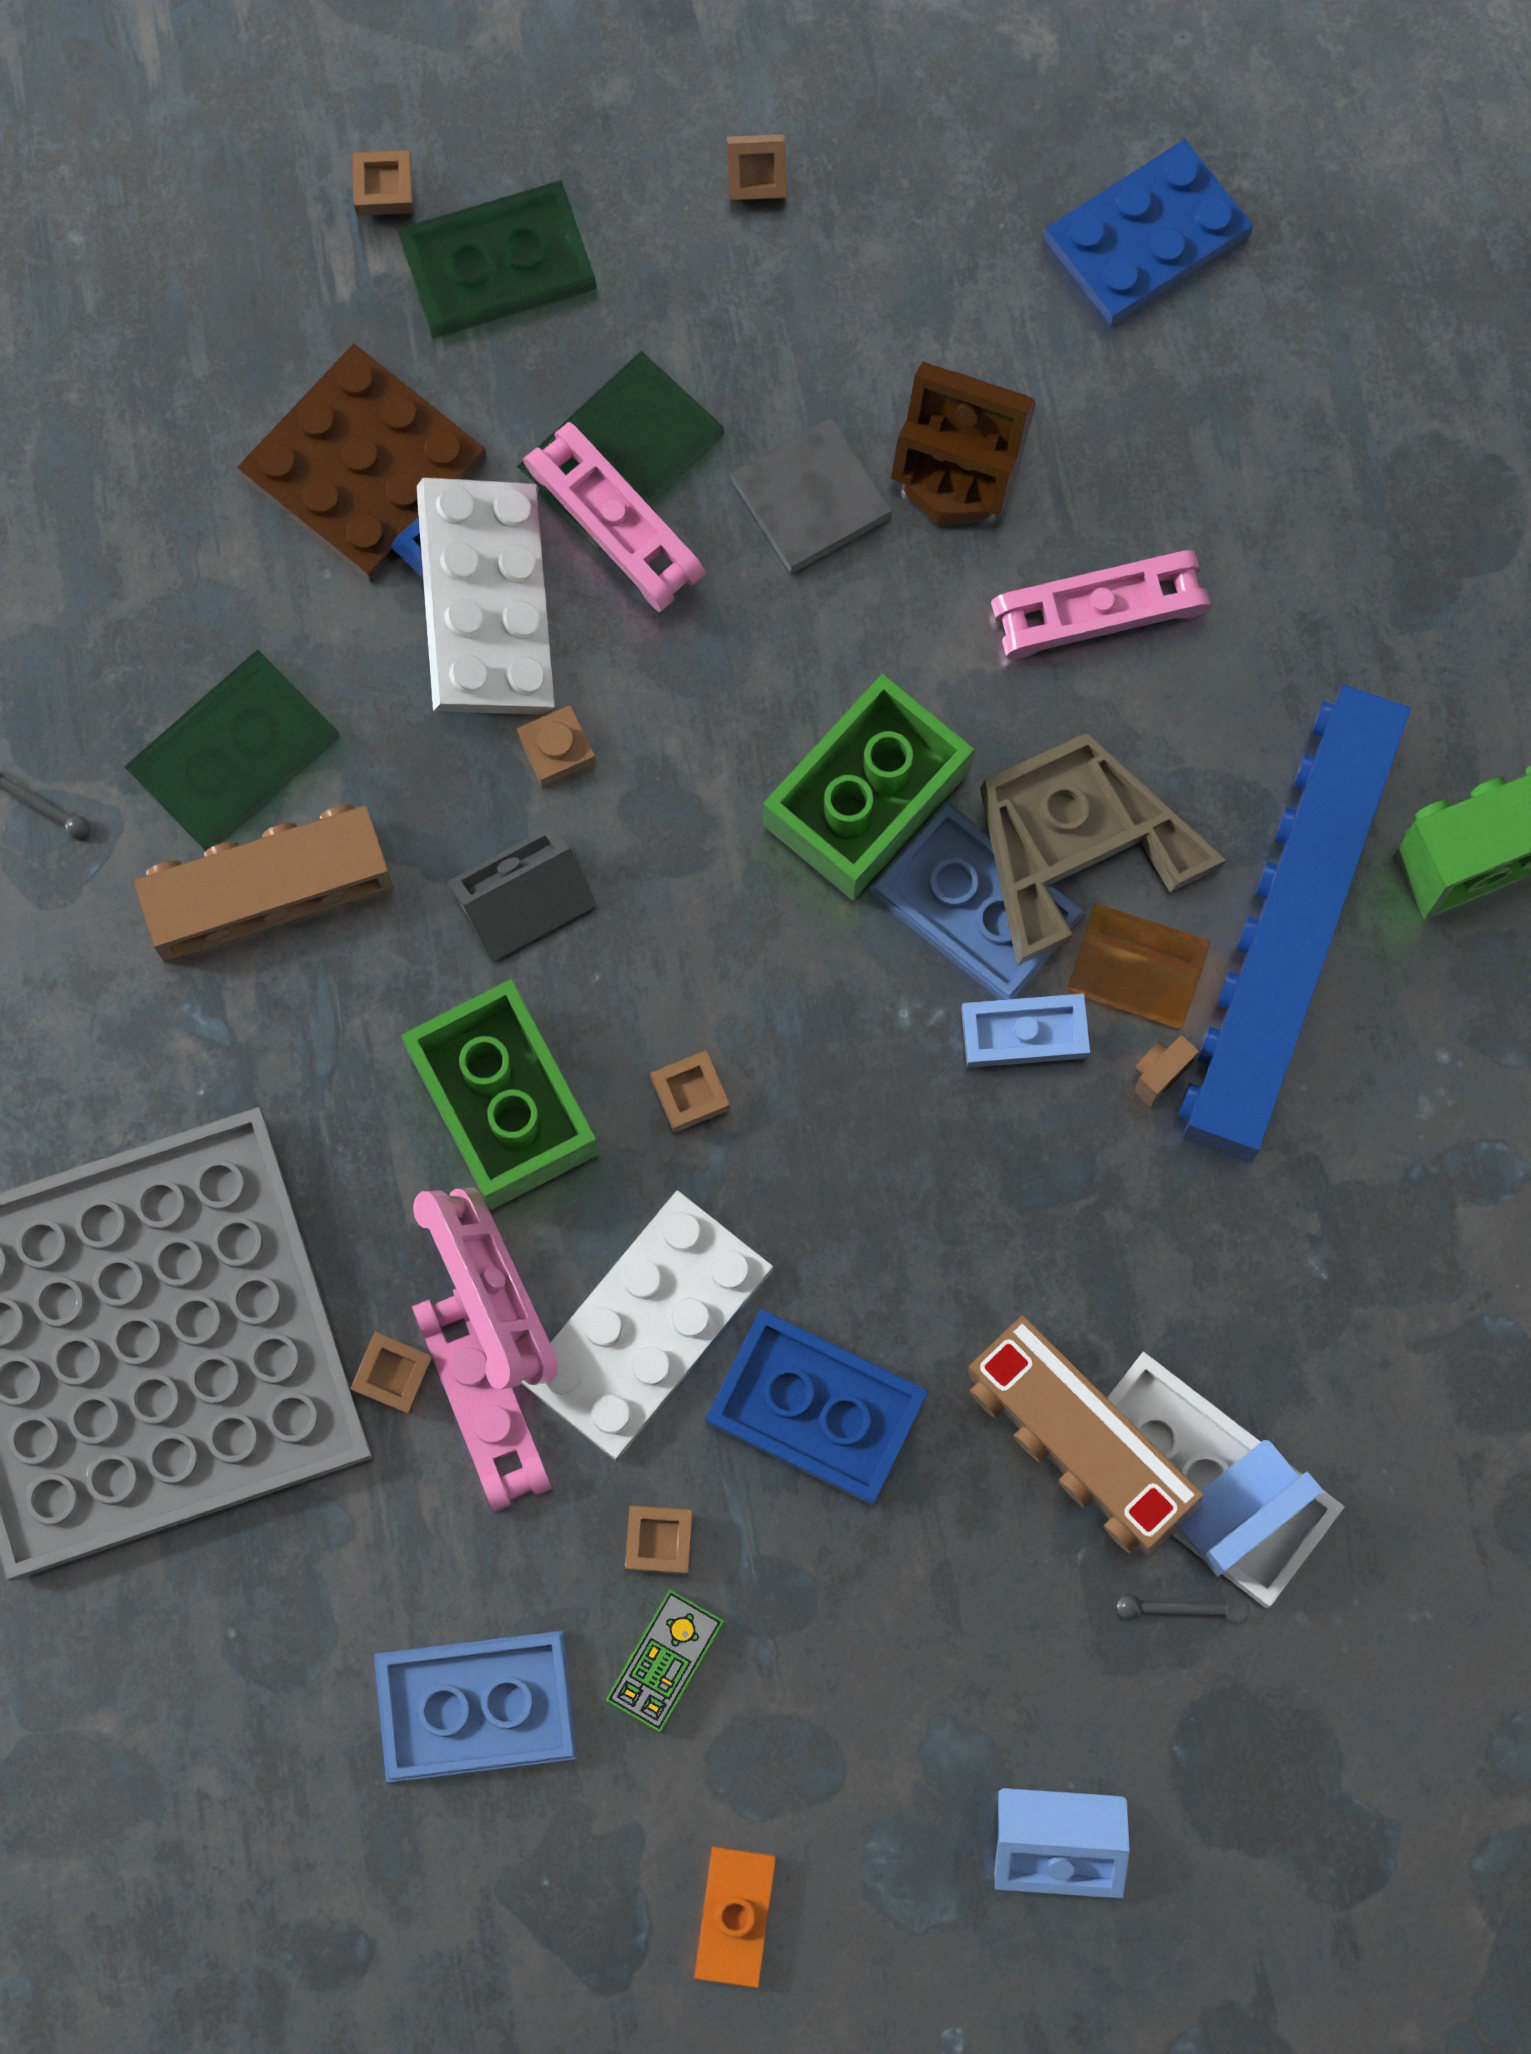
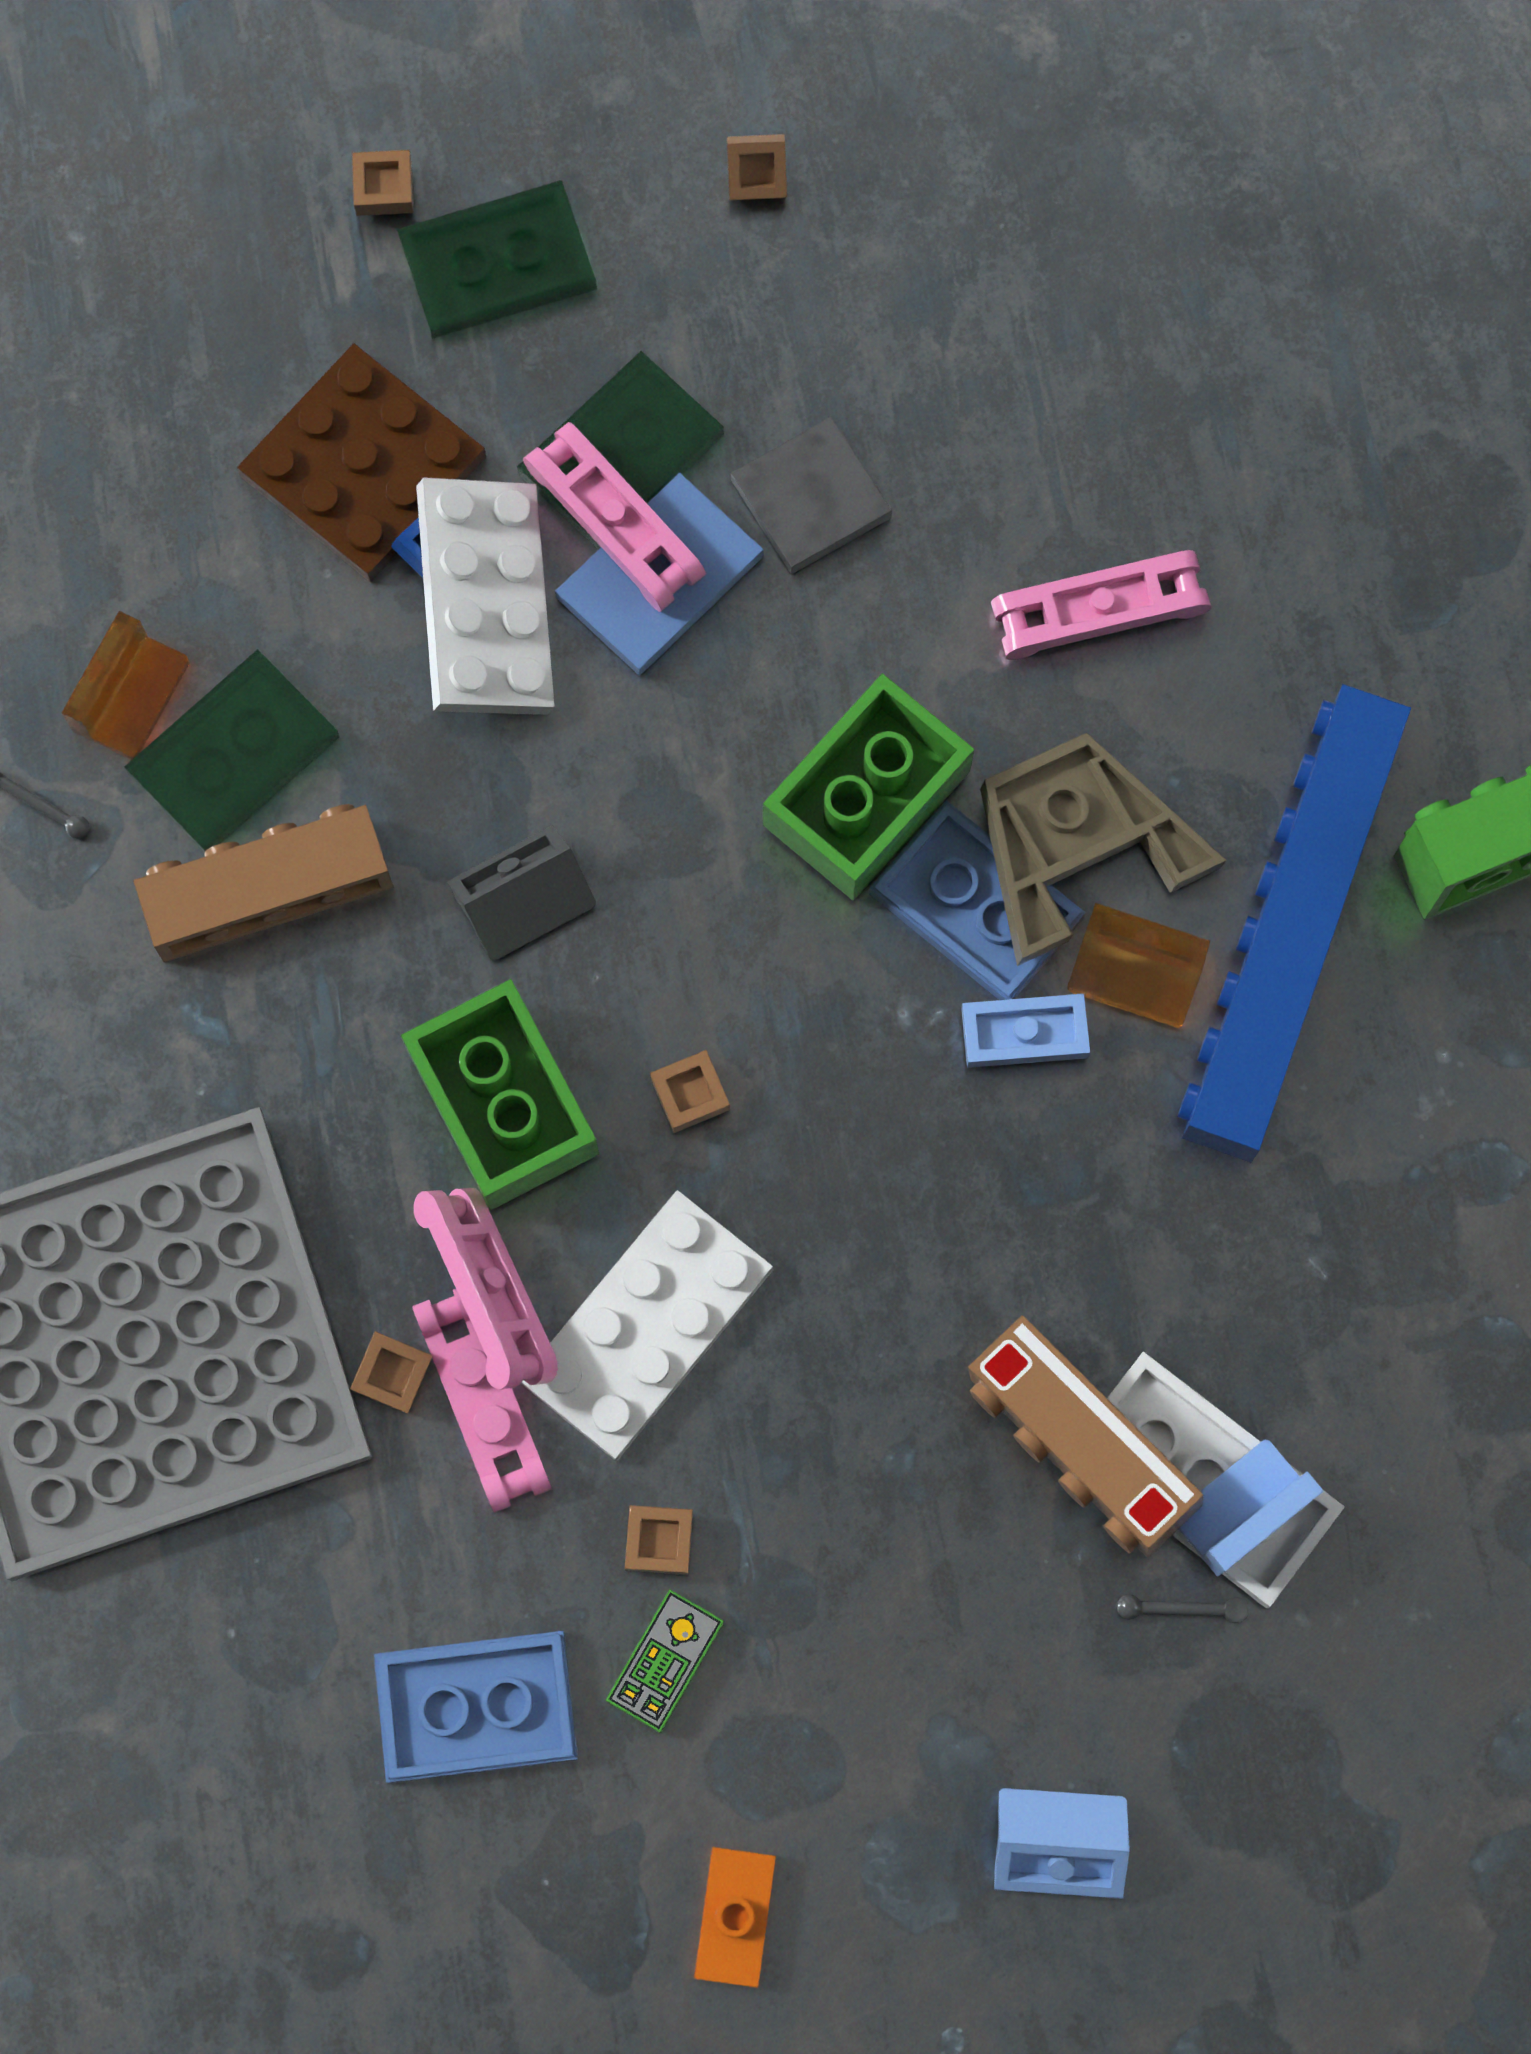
(124, 688): none -> clear orange panel
(556, 745): medium nougat plate -> none
(615, 606): none -> medium blue tile
(816, 1407): blue plate -> none
(960, 445): reddish brown piece -> none
(1148, 232): blue plate -> none
(1162, 1068): medium nougat plate -> none

